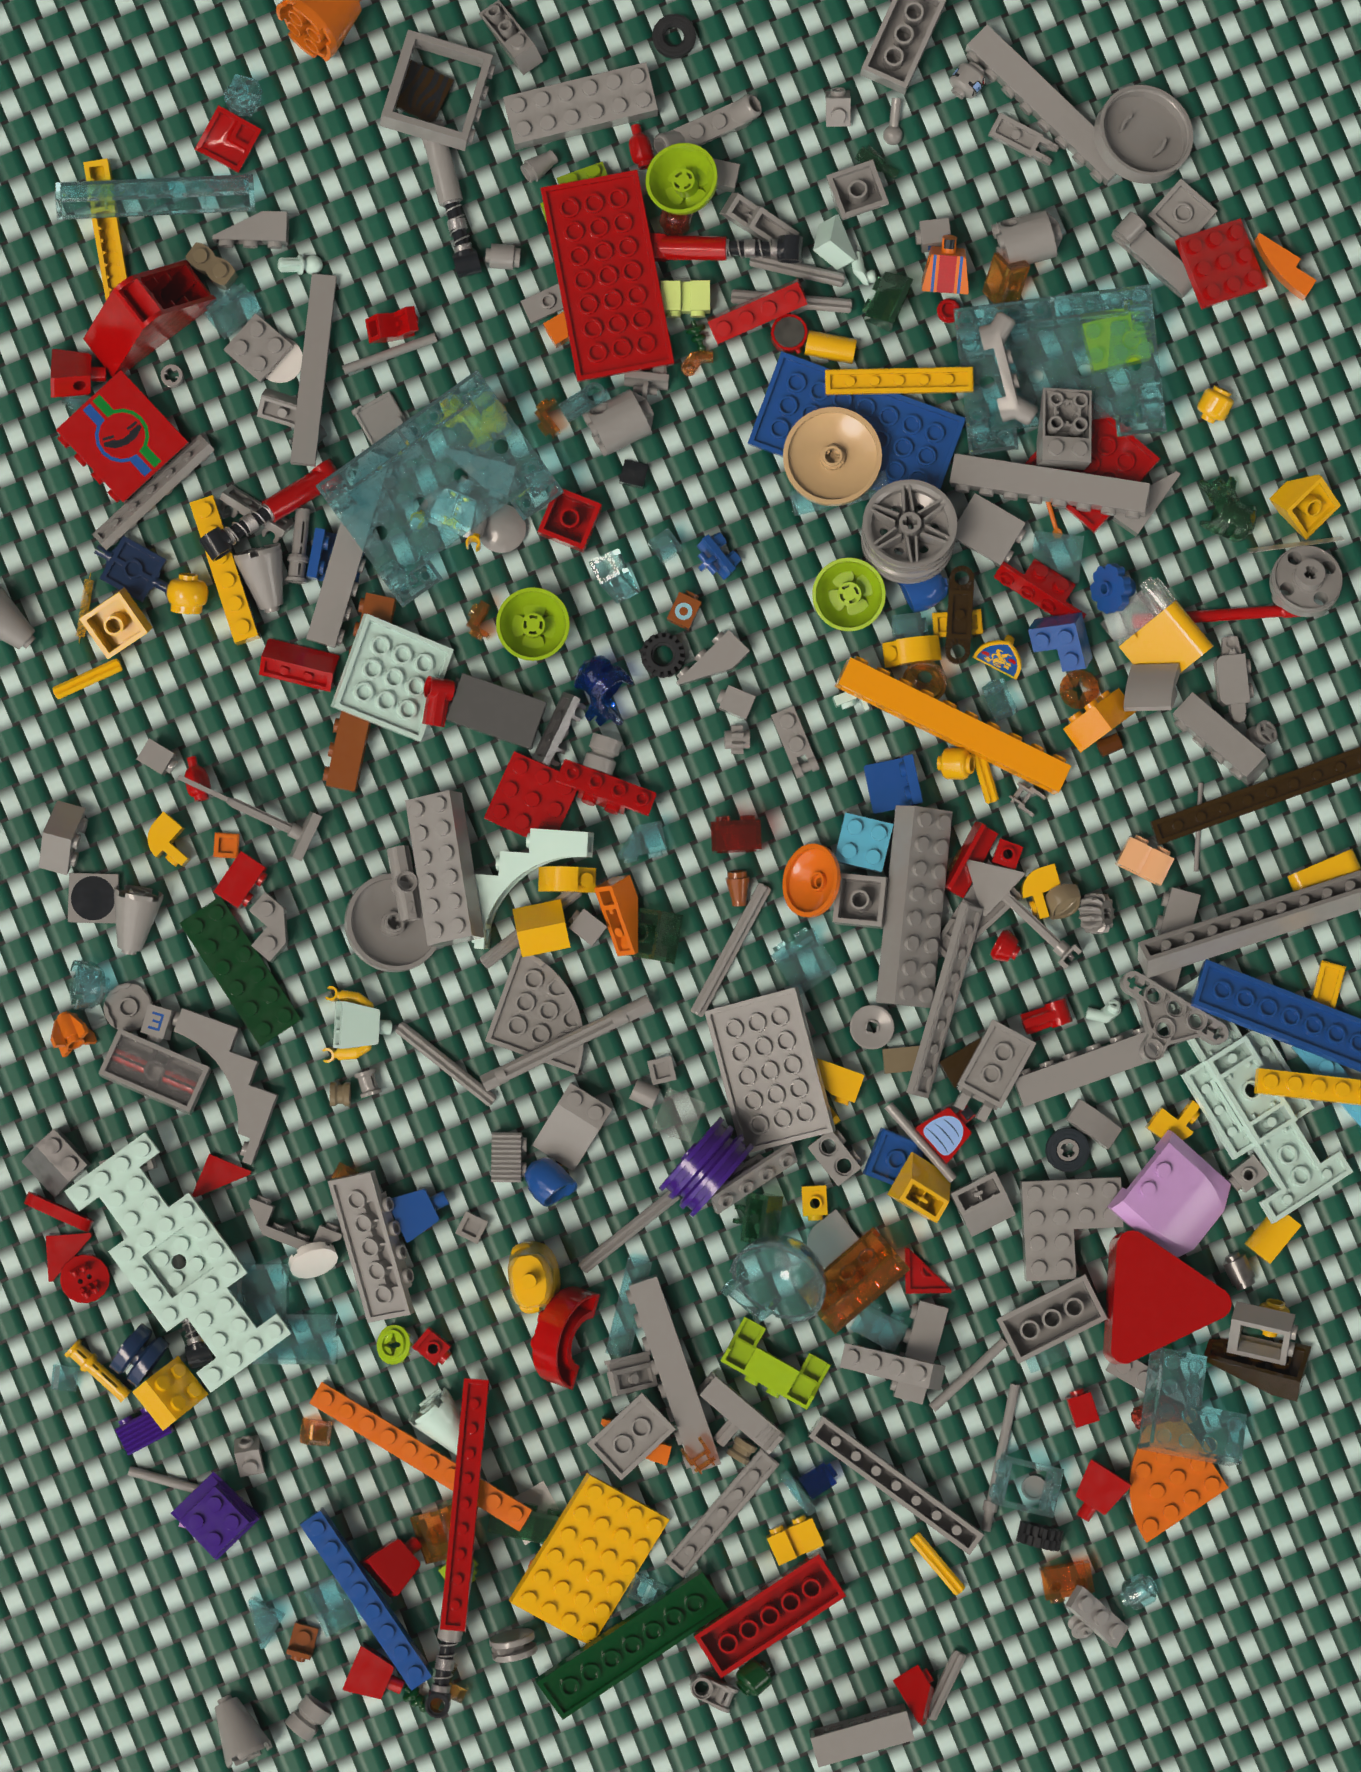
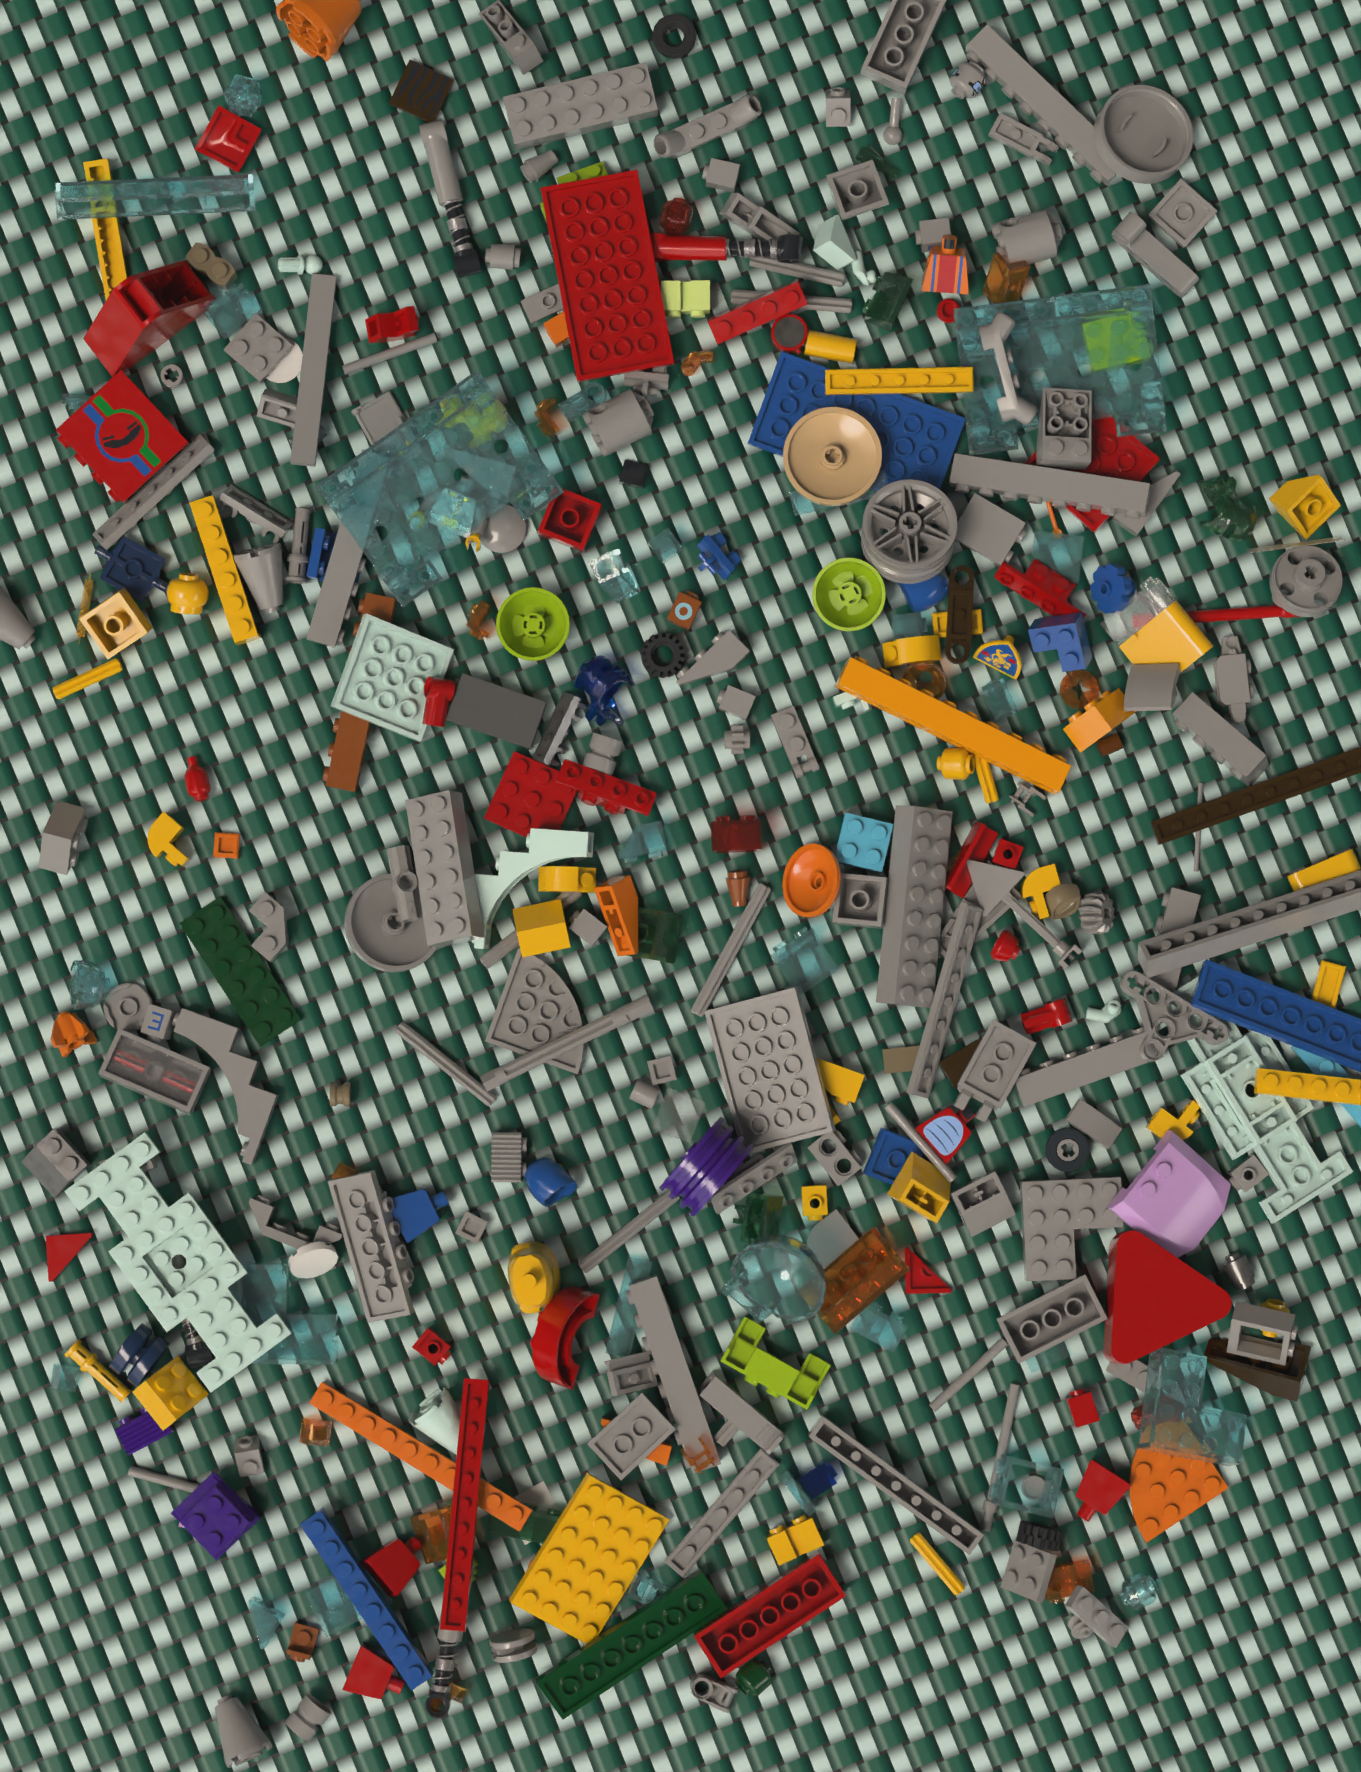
(58, 1211): red beam -> none
(73, 373): red torso -> none
(78, 1268): red plate -> none
(92, 898): black tile -> none
(134, 916): light grey cone -> none
(157, 757): light grey brick -> none
(218, 1173): red tile -> none
(221, 541): piece -> none
(241, 880): red brick -> none
(263, 228): light grey slope -> none
(298, 664): red panel -> none
(302, 834): light grey piece -> none
(355, 1025): light aqua torso -> none
(367, 1083): light grey bush -> none
(390, 1335): lime gear -> none
(414, 1698): dark green hair -> none
(424, 129): light grey window -> none
(572, 1126): light grey slope -> none
(640, 148): red plant -> none
(674, 171): lime piece -> none
(698, 336): dark green hair -> none
(741, 1450): dark tan wheel -> none
(861, 1735): light grey brick -> none
(884, 1027): light grey piece -> none
(892, 1366): light grey brick -> none
(893, 784): blue bracket -> none
(916, 1691): red slope -> none
(921, 1344): light grey brick -> none
(945, 1683): light grey axle -> none
(1028, 1571): none -> light grey plate
(1144, 860): light nougat brick -> none
(1215, 404): yellow head -> none
(1220, 263): red plate -> none
(1262, 734): light grey wheel -> none
(1271, 1238): yellow brick -> none
(1283, 266): orange slope -> none

